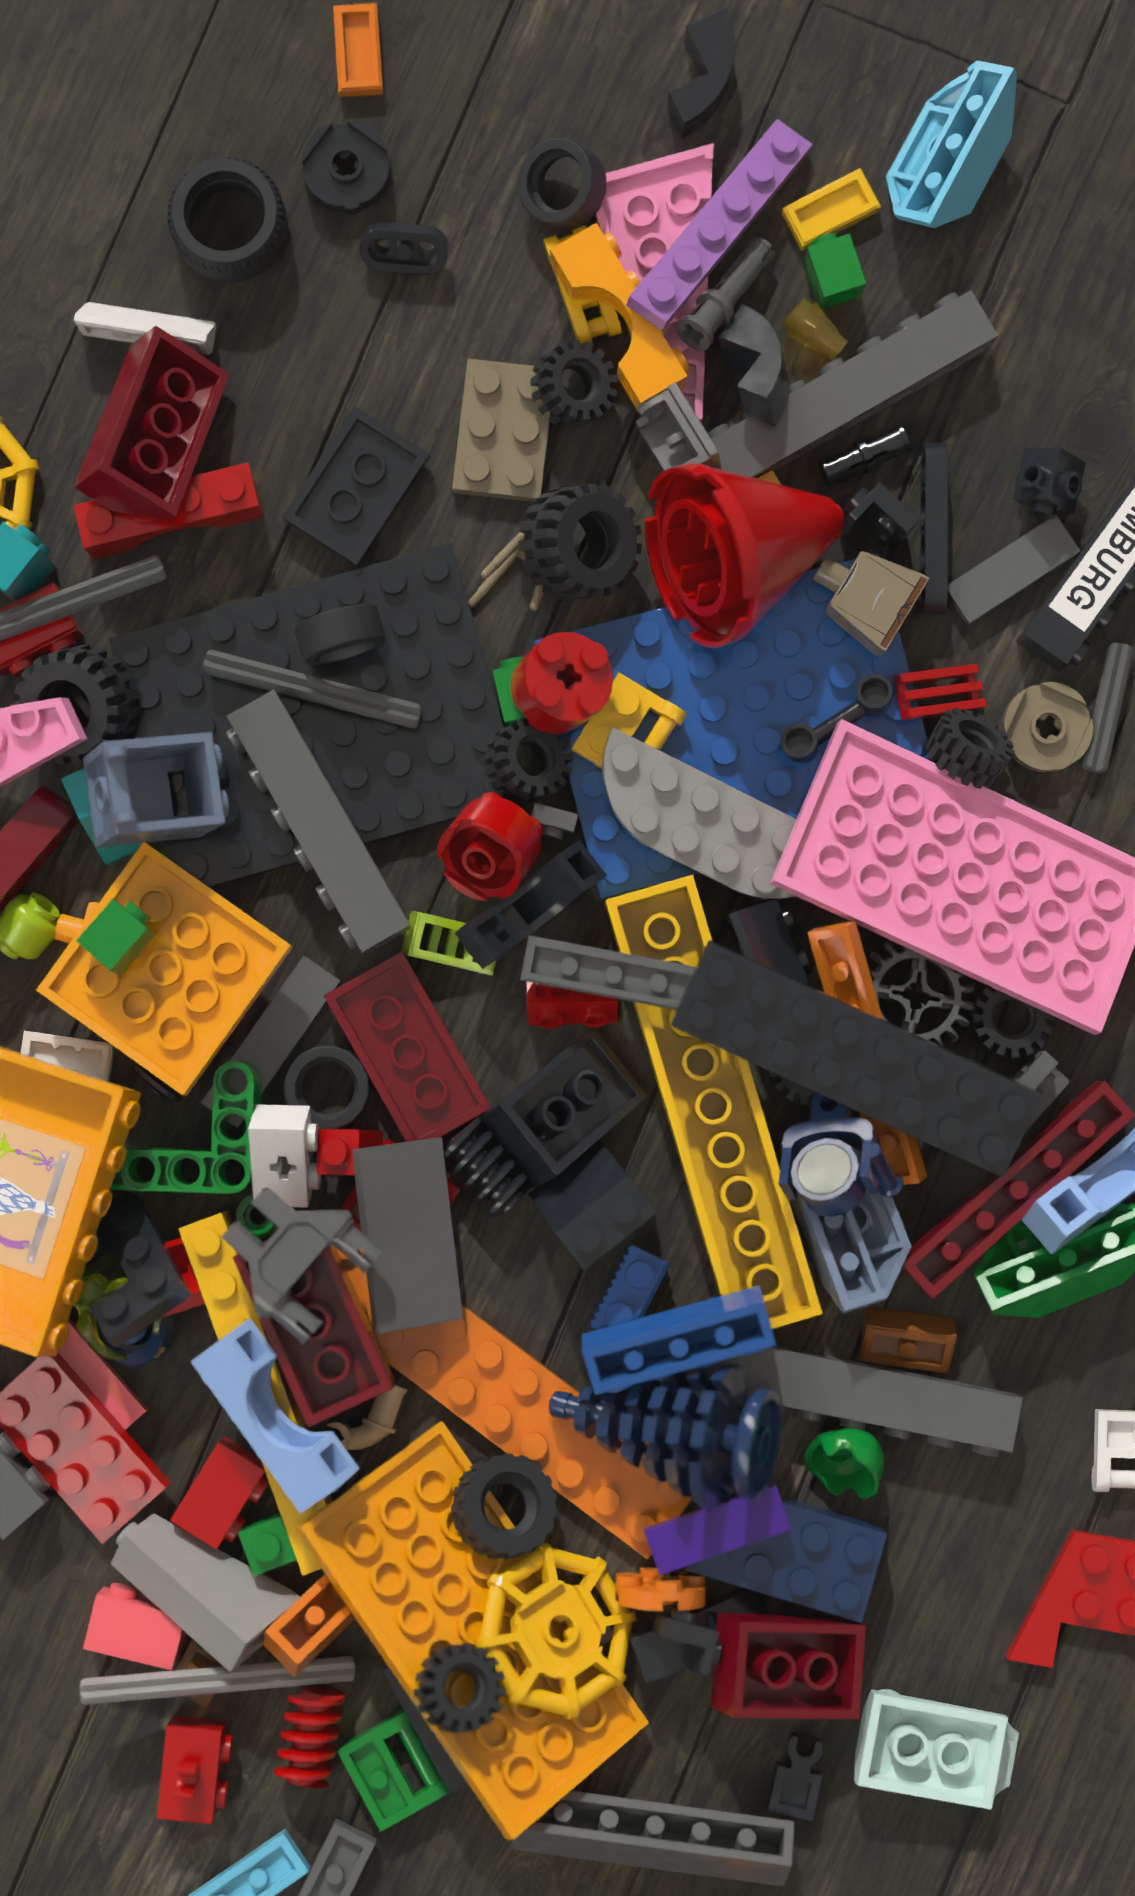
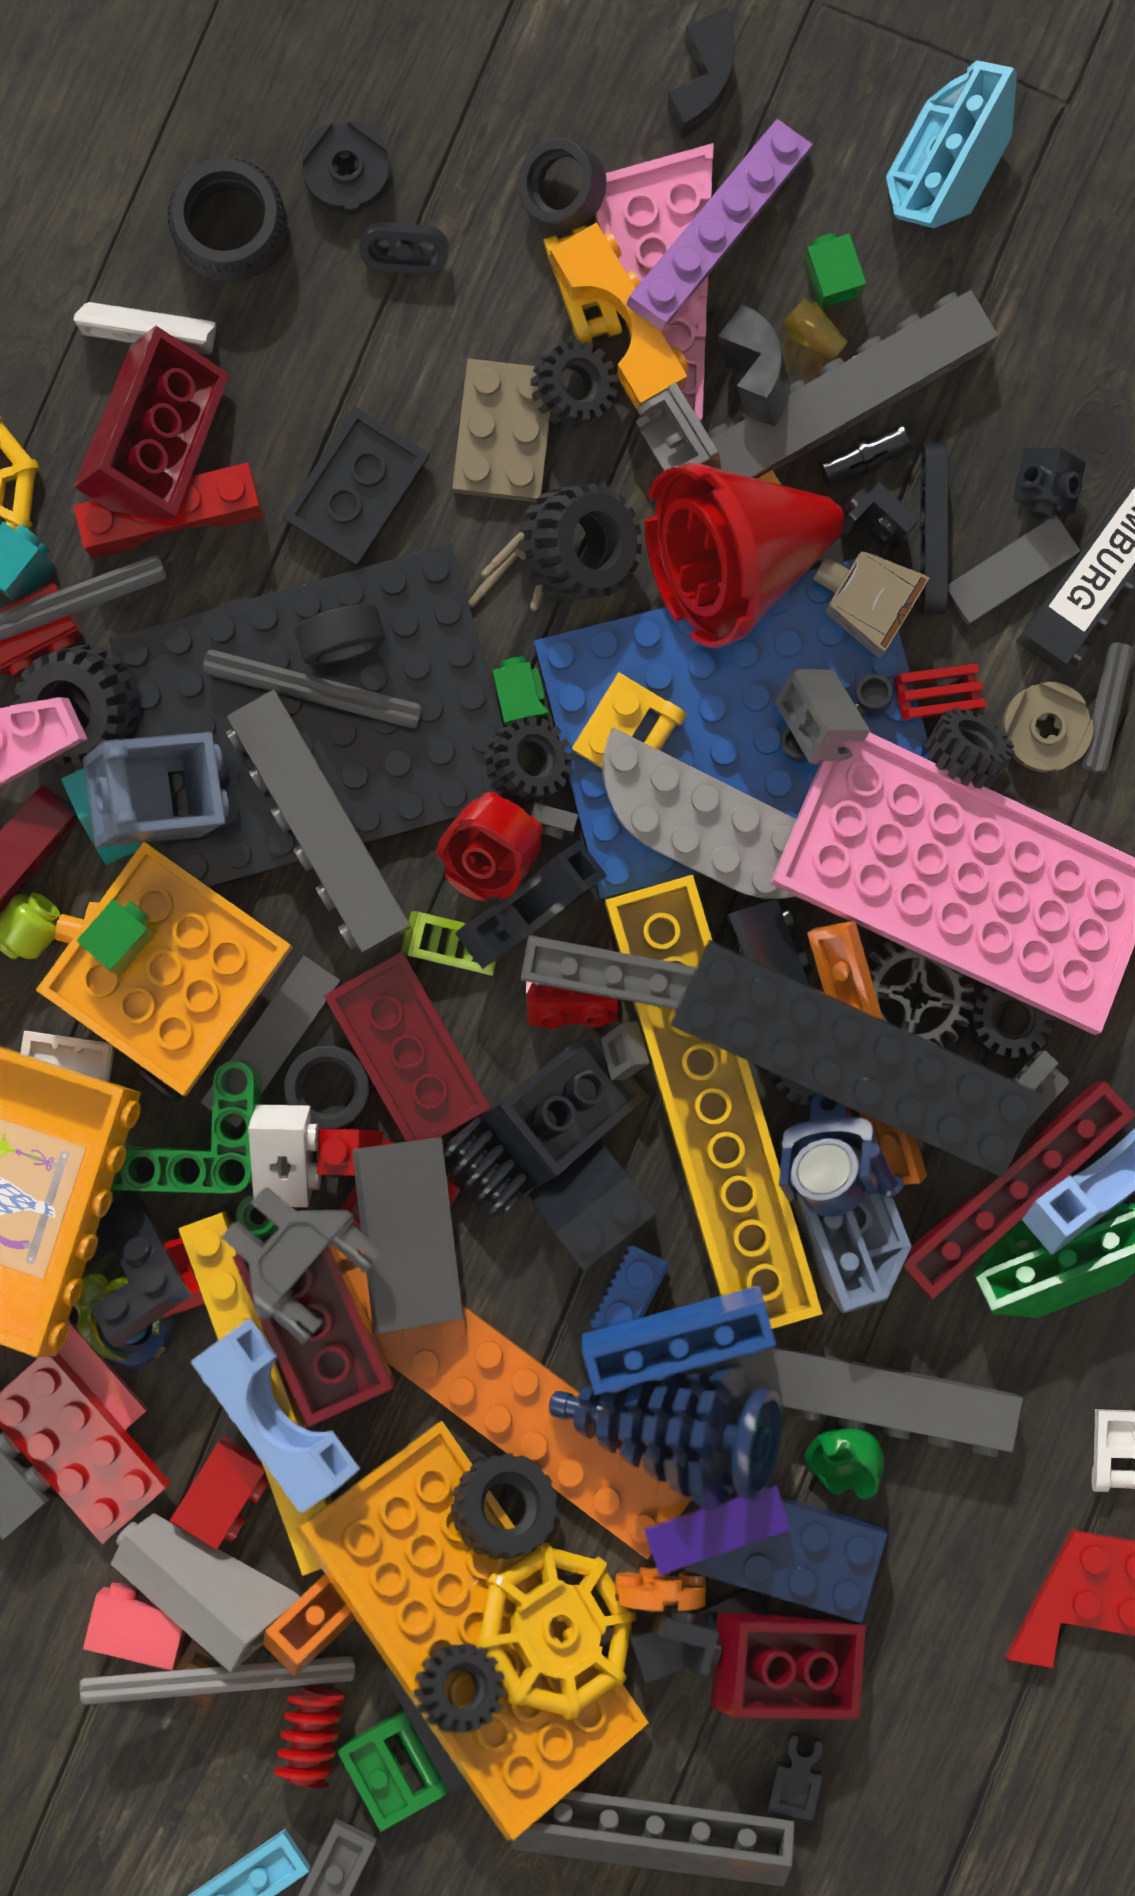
(193, 1769): red brick -> none
(266, 1543): green brick -> none
(358, 50): orange tile -> none
(377, 1424): tan piece -> none
(578, 665): red brick -> none
(625, 1050): none -> dark grey plate
(716, 305): dark grey pin -> none
(820, 714): none -> dark grey hinge
(831, 208): yellow tile -> none
(907, 1339): dark orange slope -> none
(934, 1749): light aqua slope -> none

